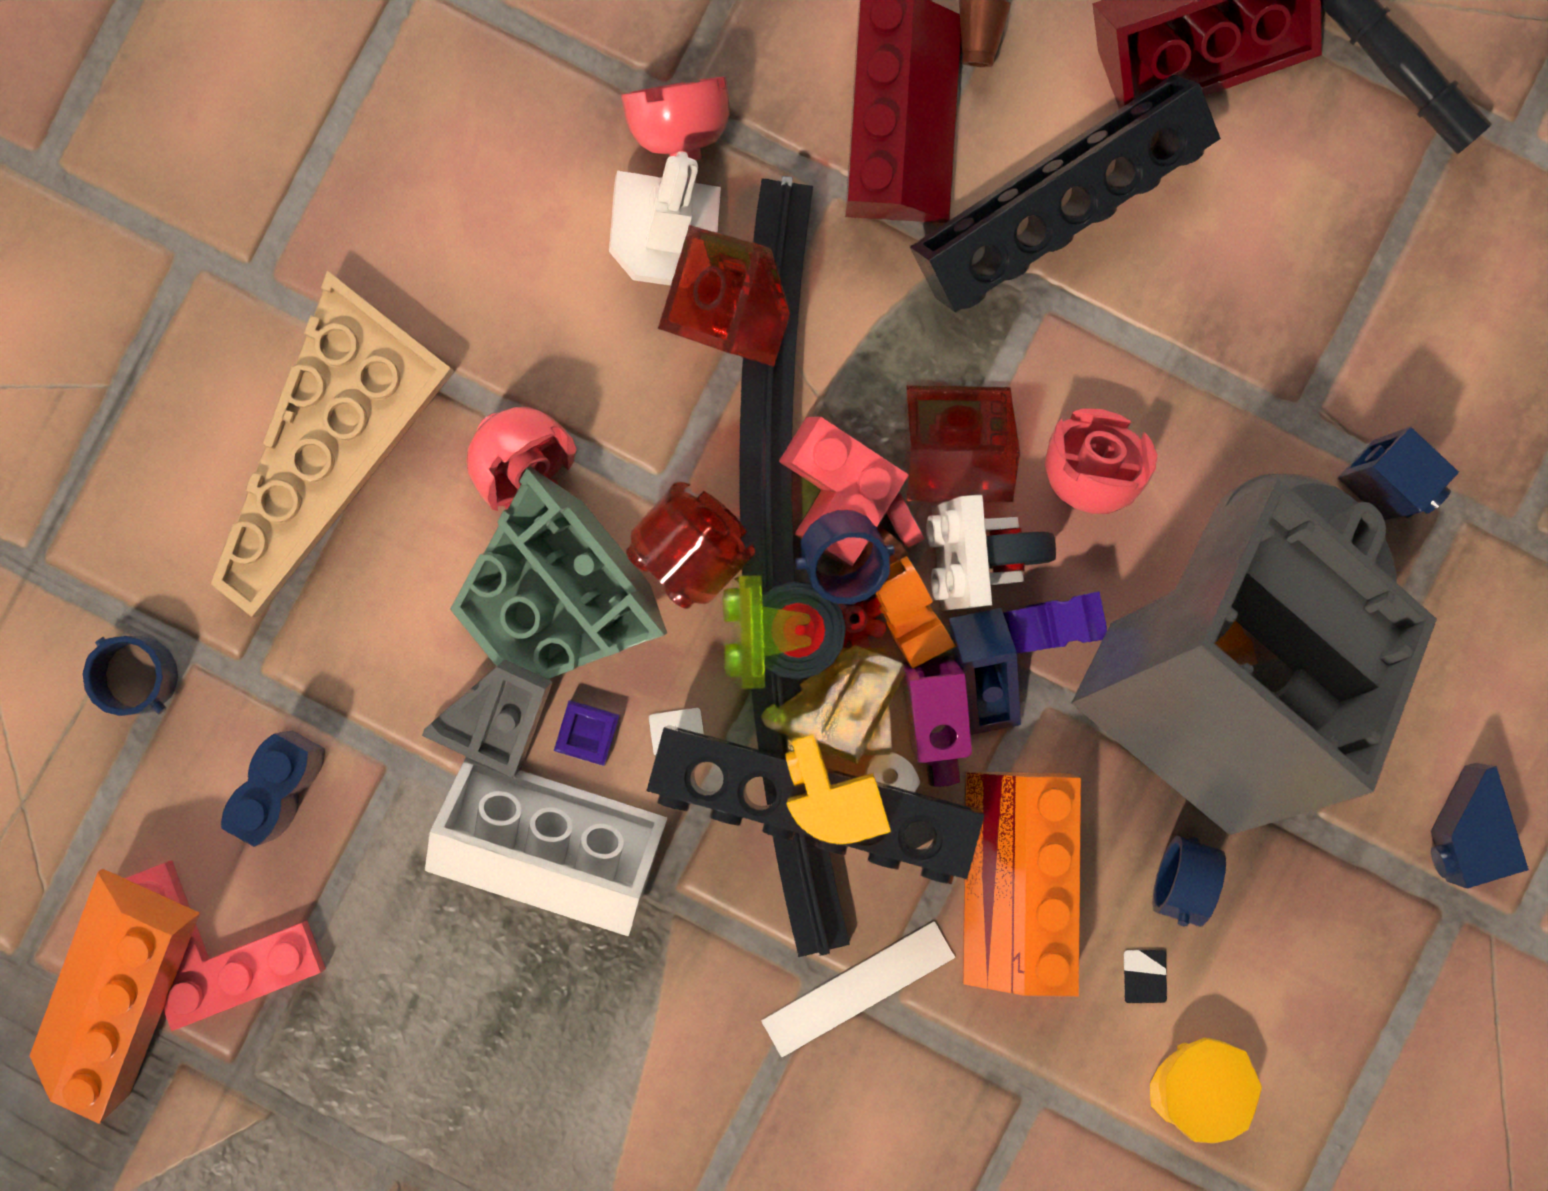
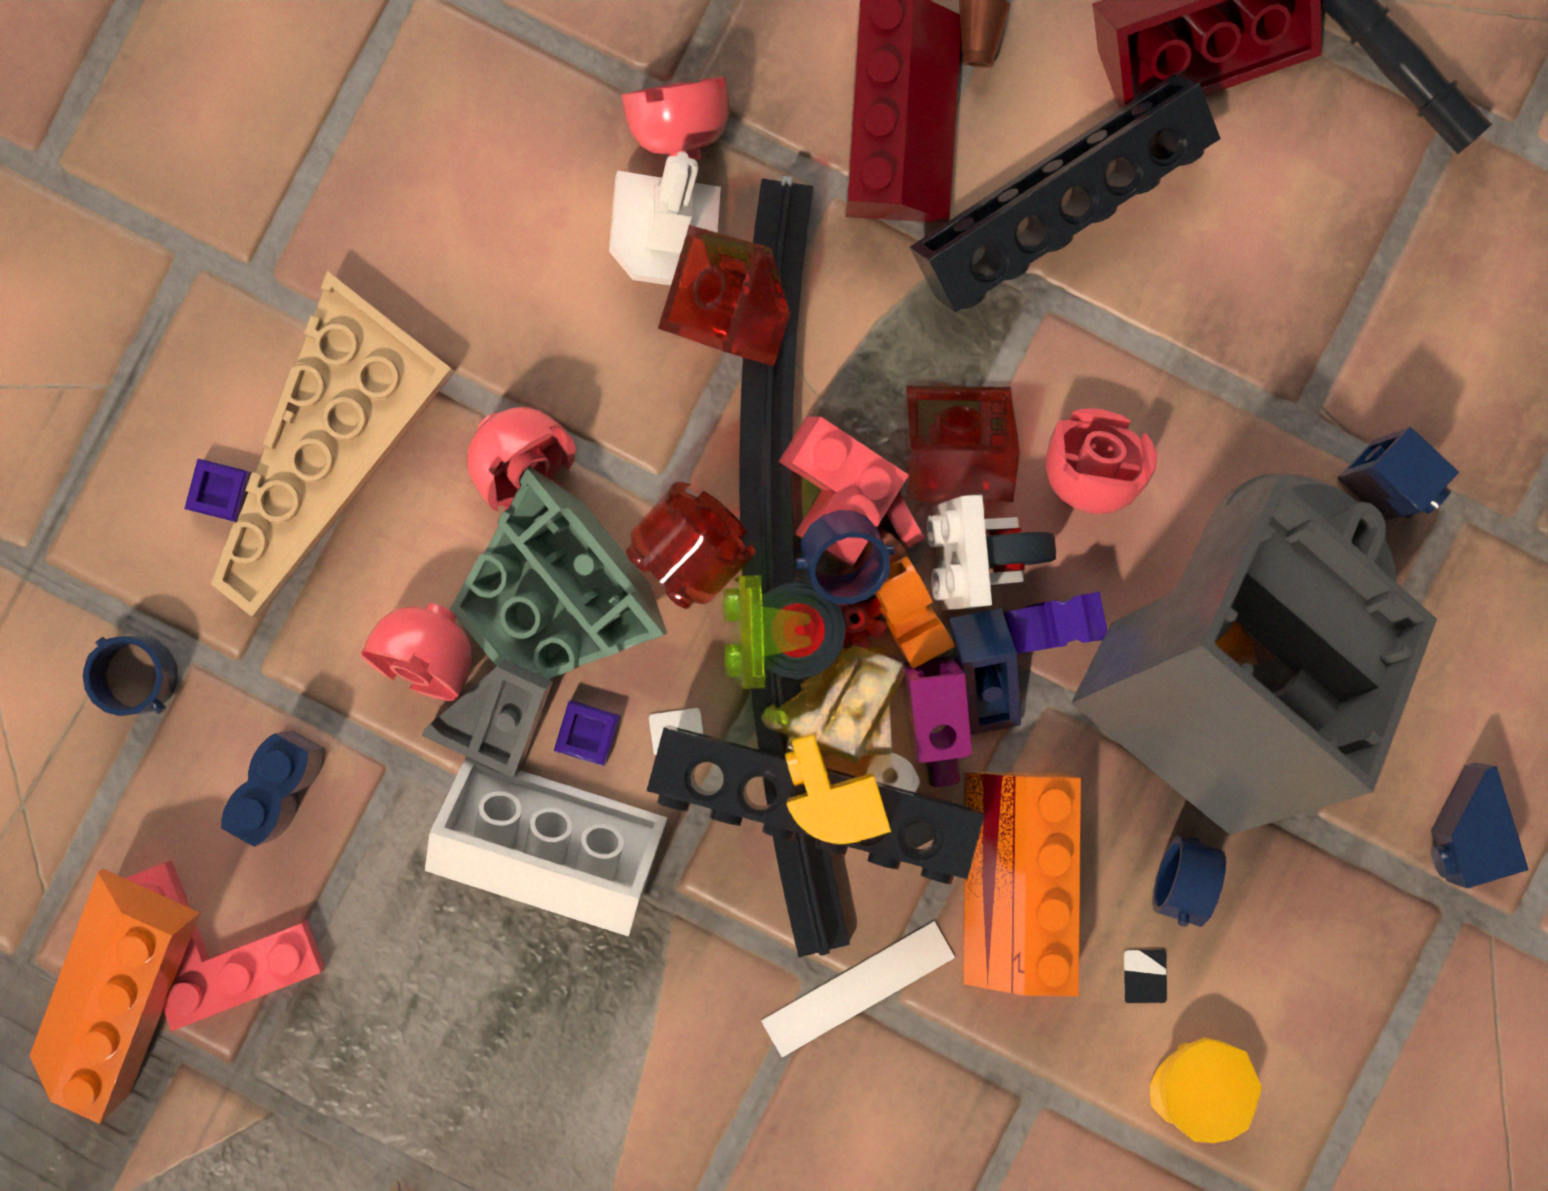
(217, 490): none -> dark purple tile
(423, 649): none -> coral cylinder

